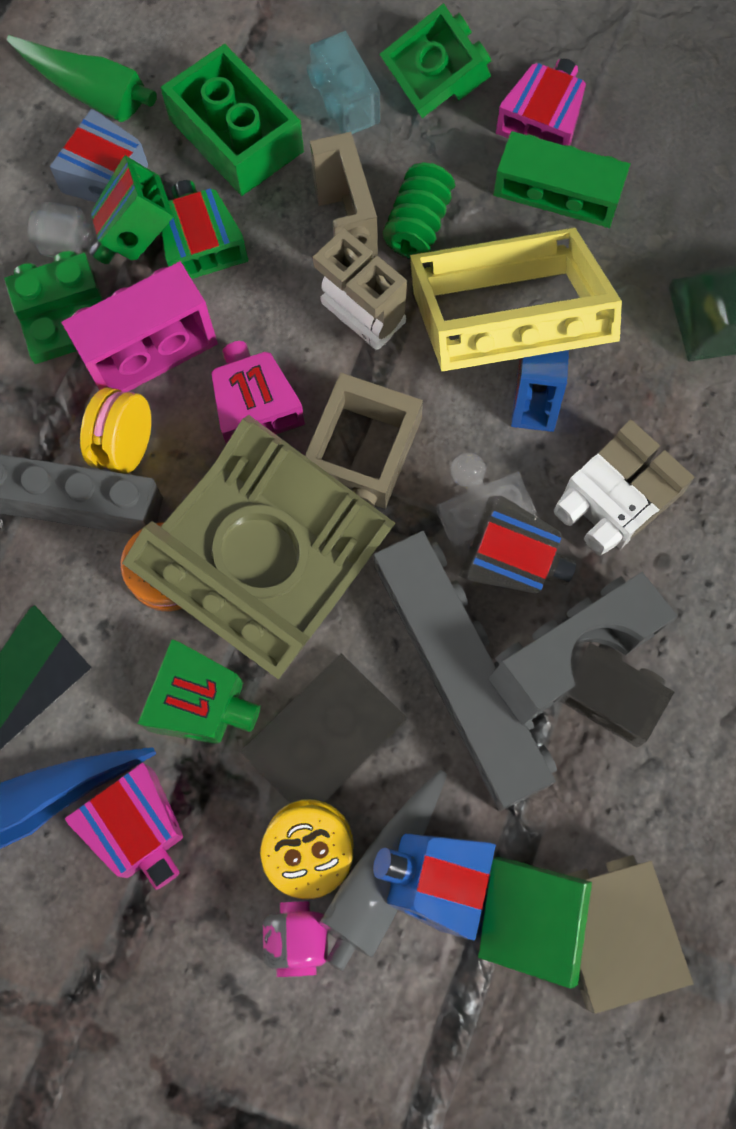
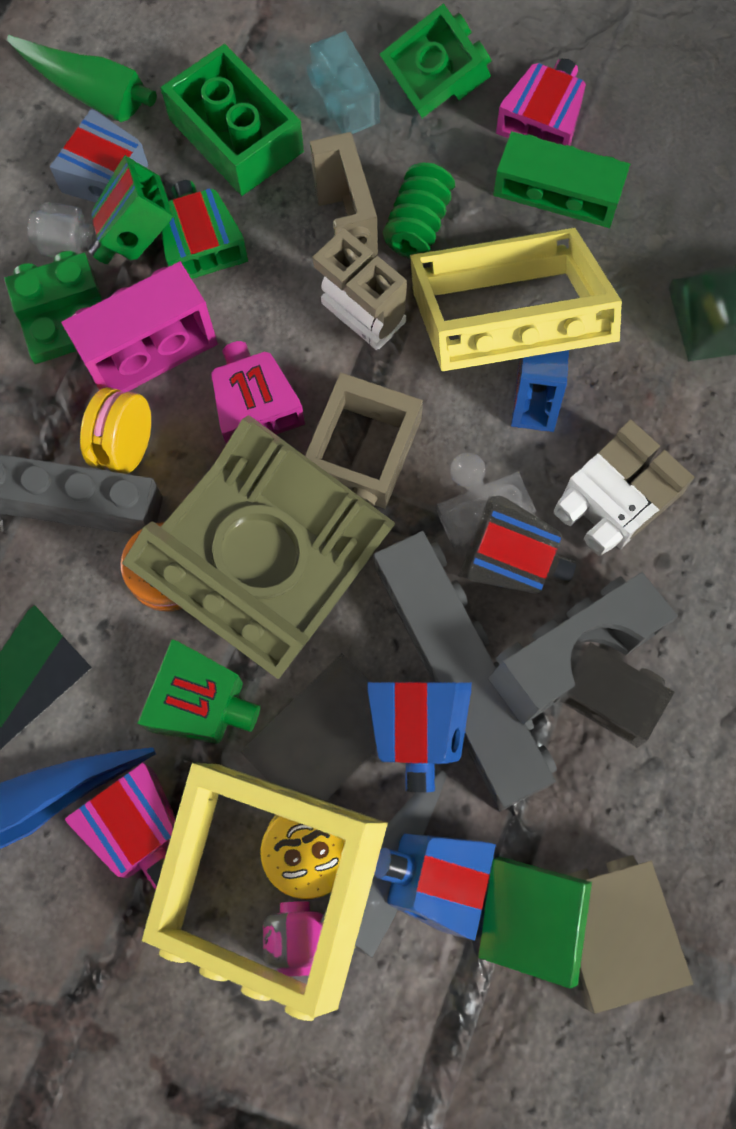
(344, 911): none -> light yellow window
(419, 726): none -> torso

